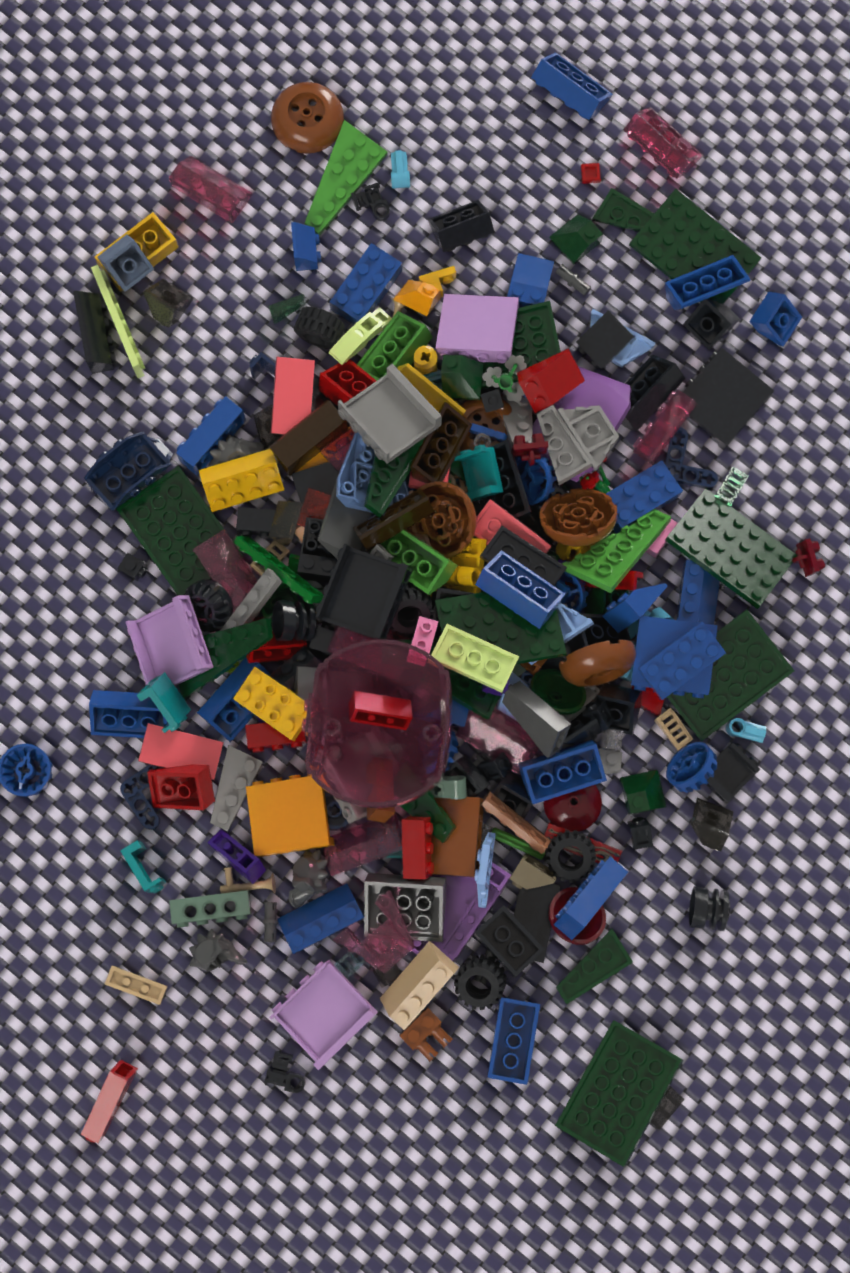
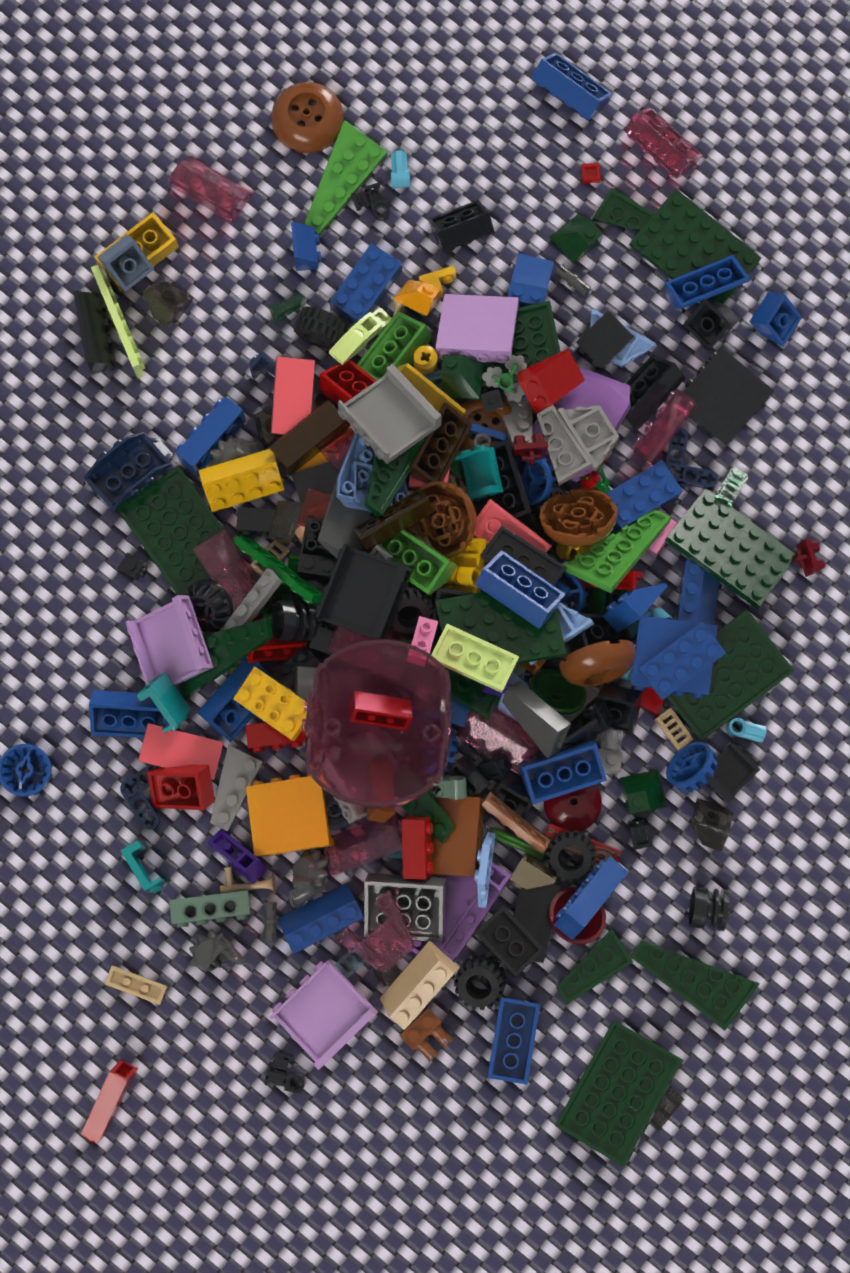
(705, 987): none -> dark green wing

